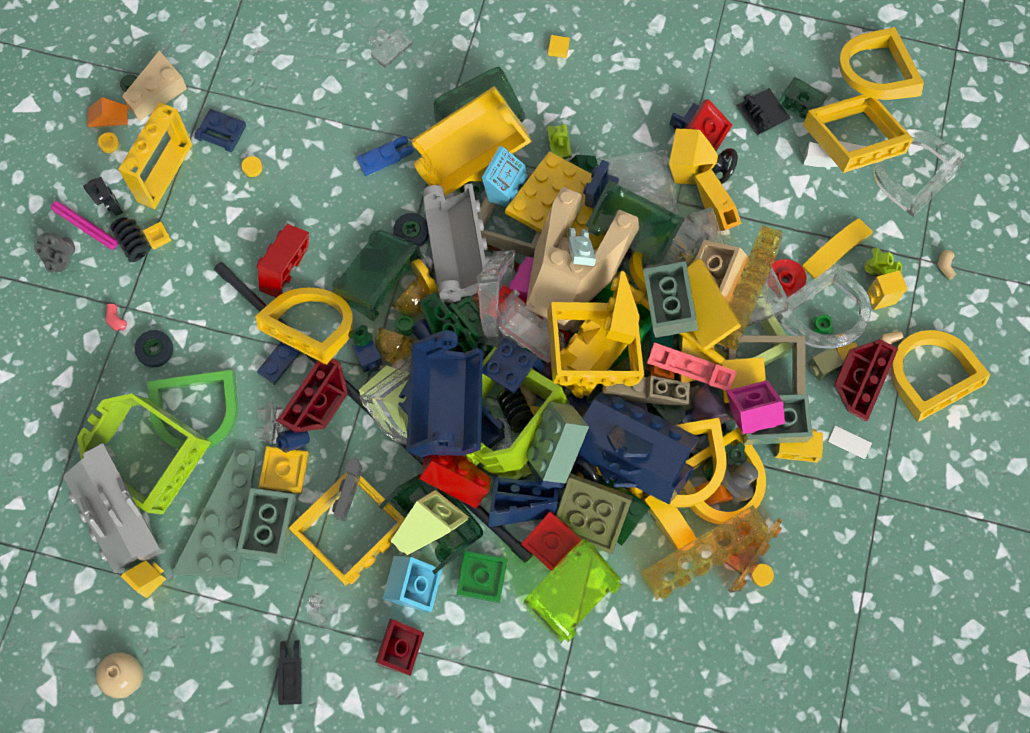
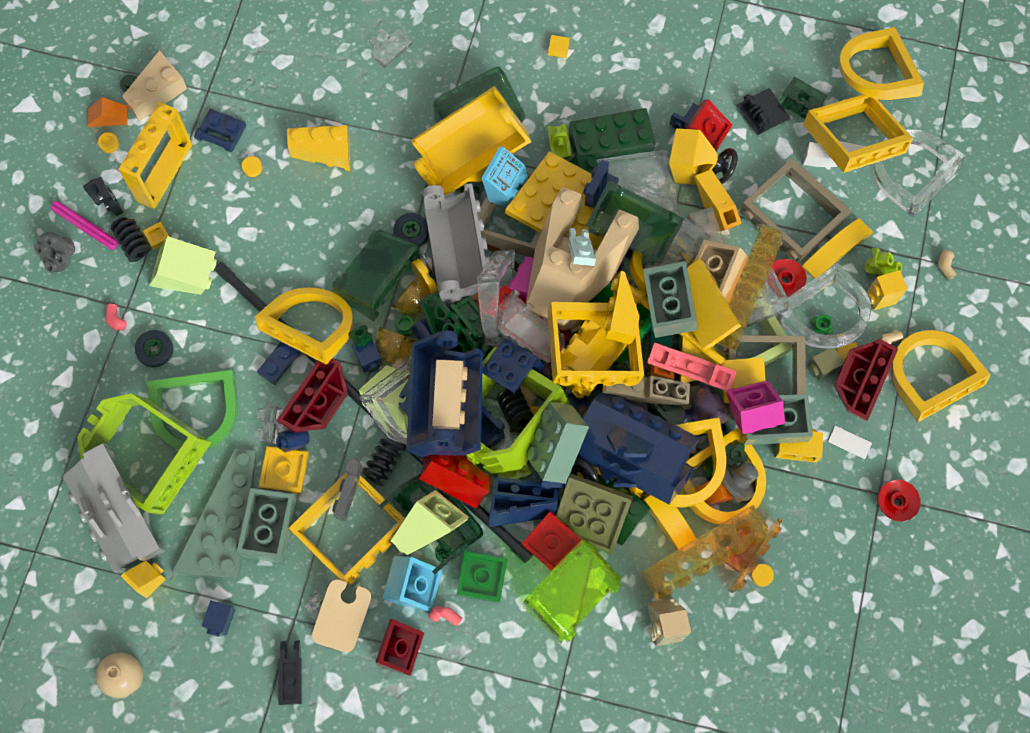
(183, 267): none -> yellowish green slope
(218, 618): none -> dark blue brick
(281, 258): red wedge -> none
(321, 144): none -> yellow wedge
(339, 621): none -> tan piece
(382, 460): none -> black piece
(384, 156): blue hinge -> none
(444, 612): none -> coral arm
(449, 394): none -> tan wedge
(613, 134): none -> dark green brick
(668, 622): none -> tan wedge
(815, 191): none -> dark tan window
(907, 495): none -> red dish

